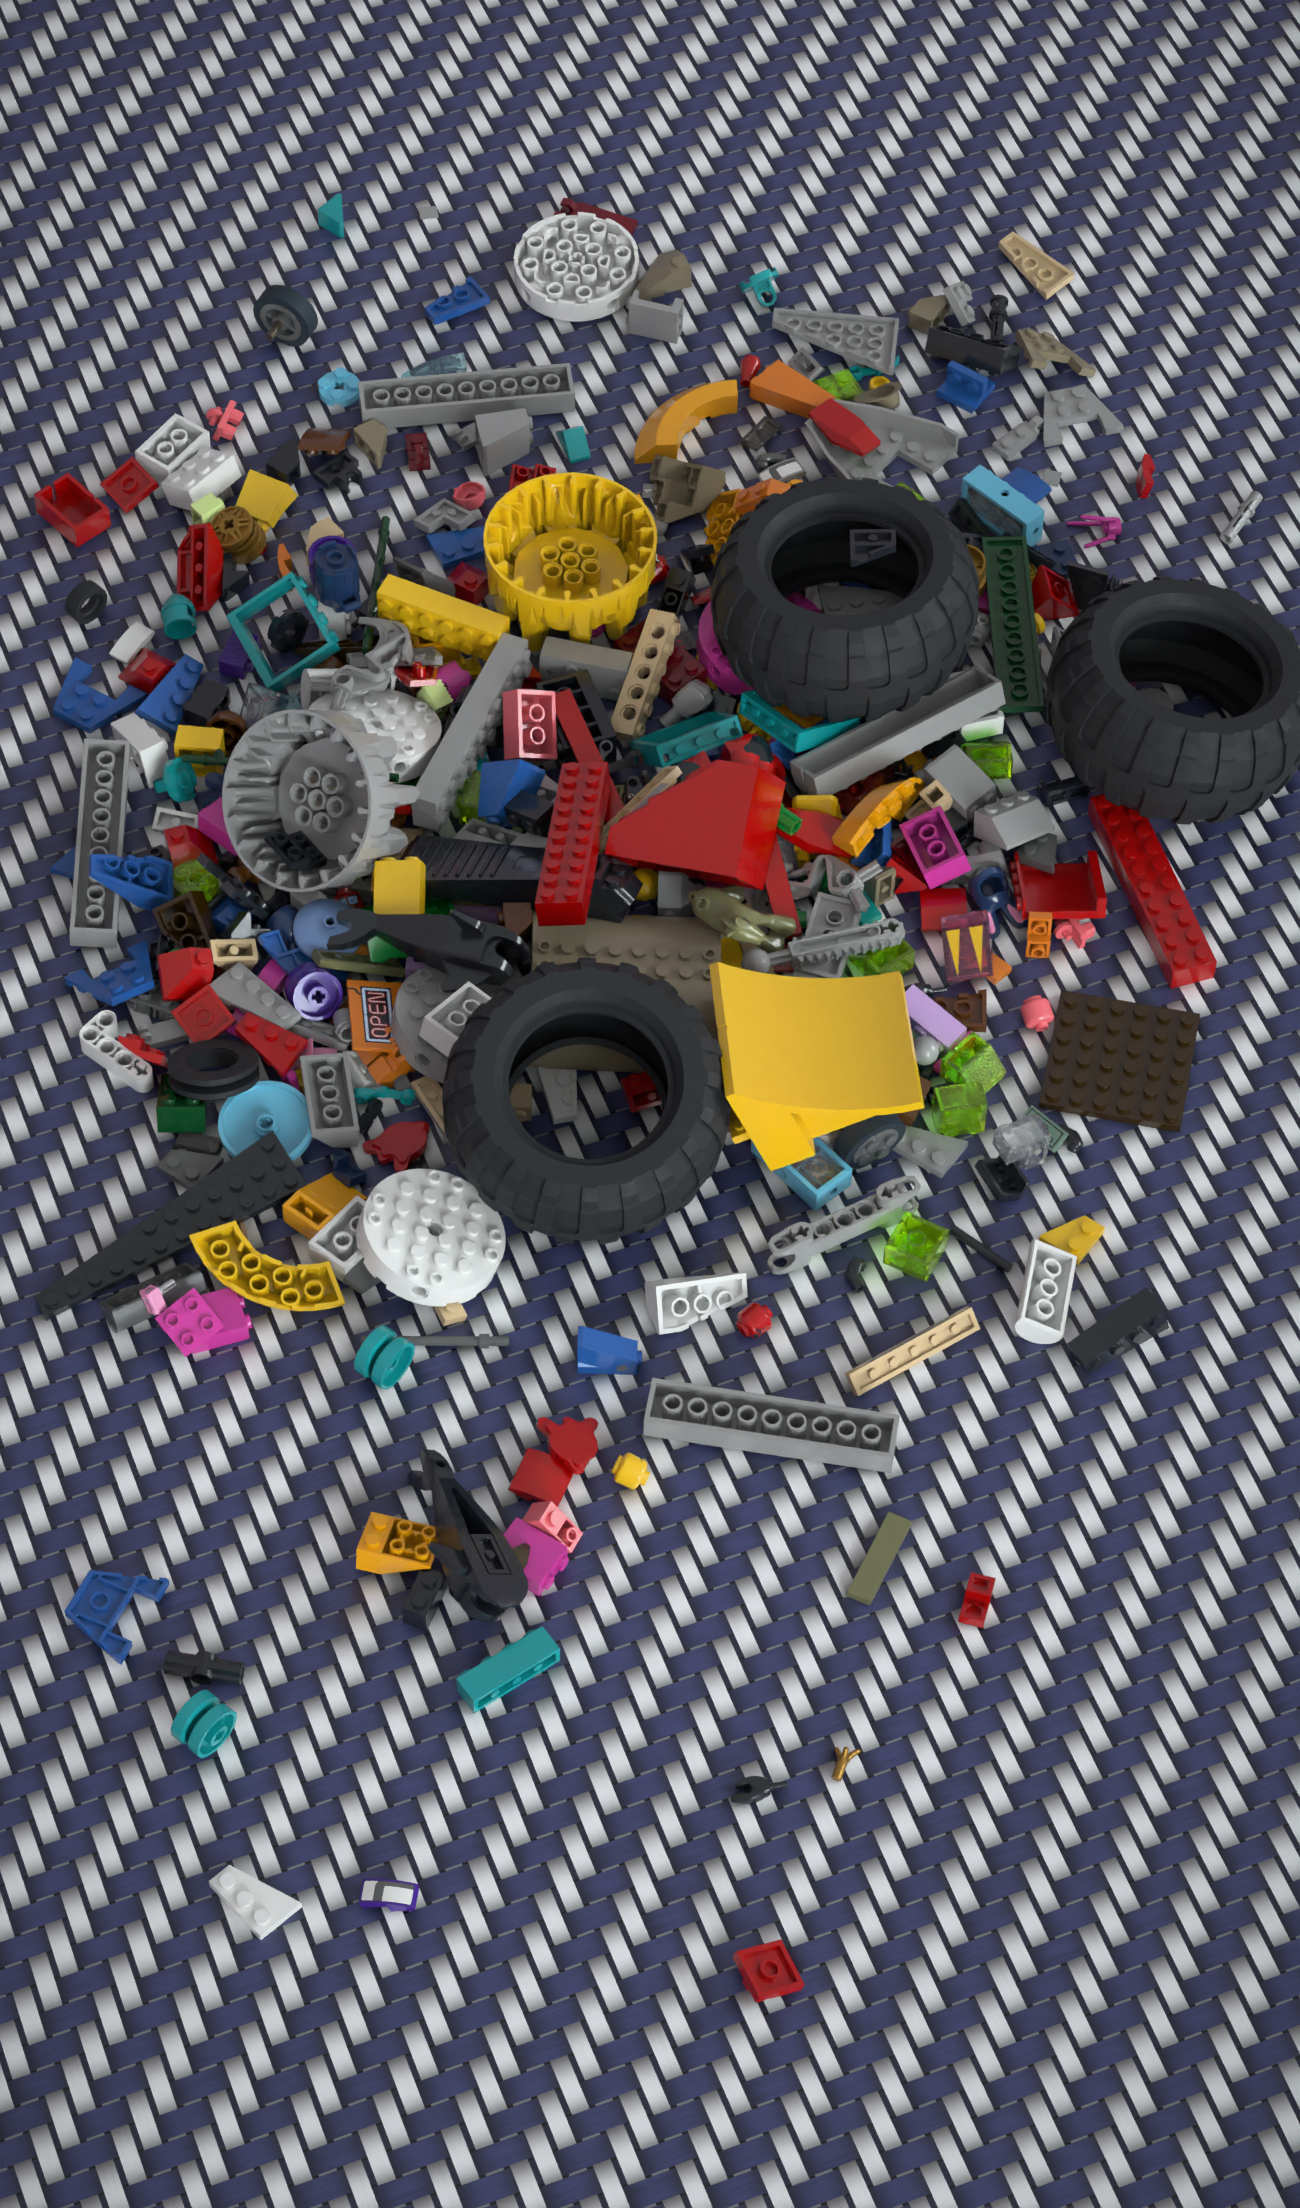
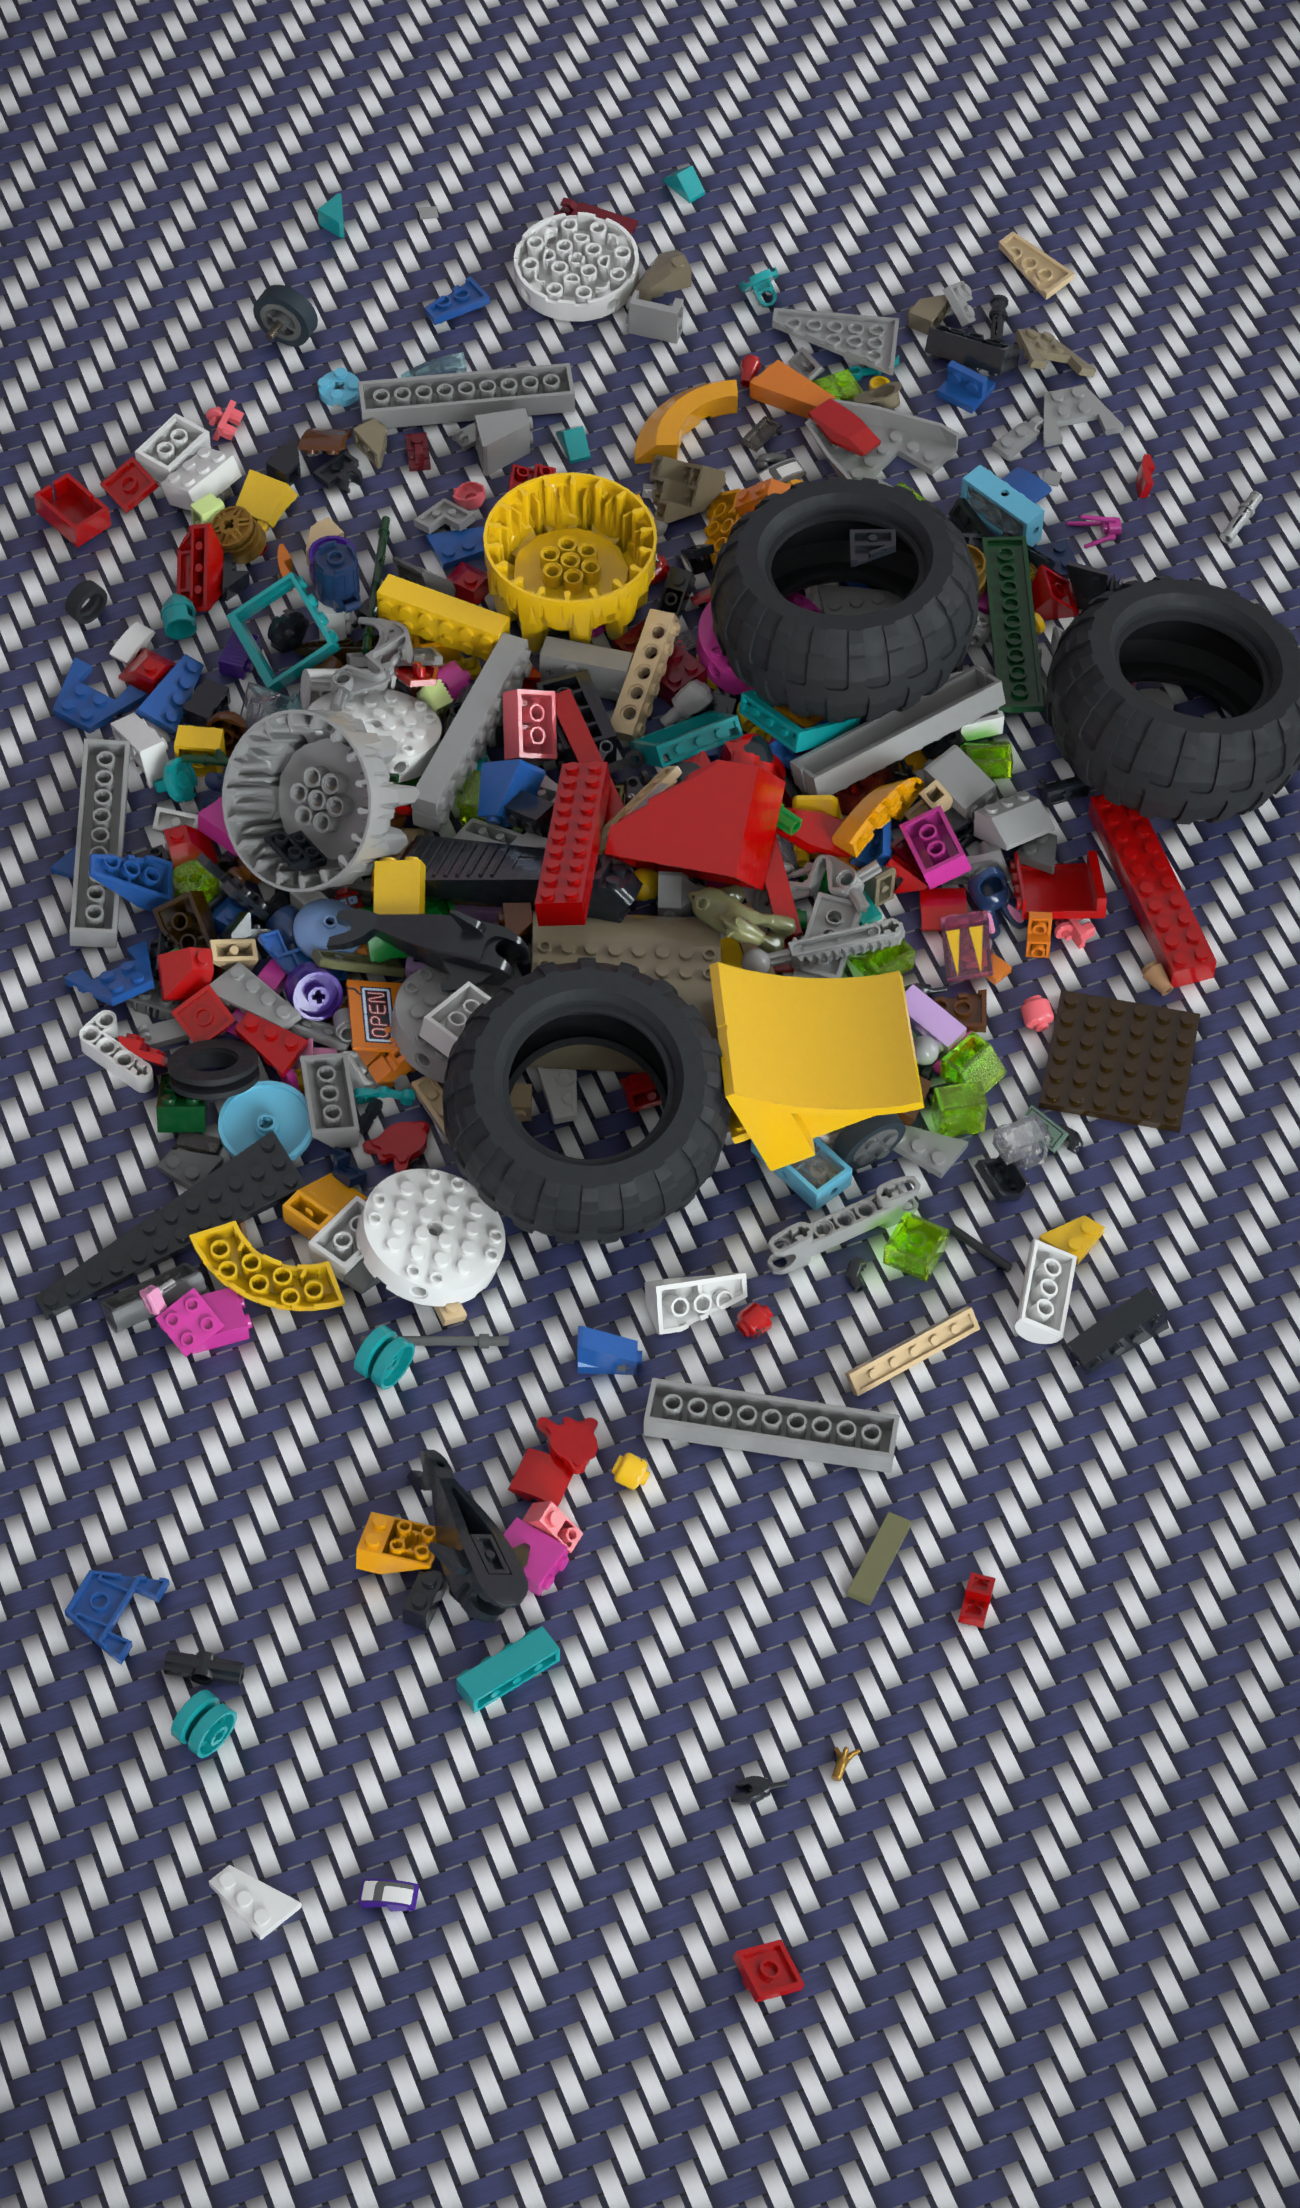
(685, 183): none -> teal slope
(1156, 976): none -> medium nougat cone

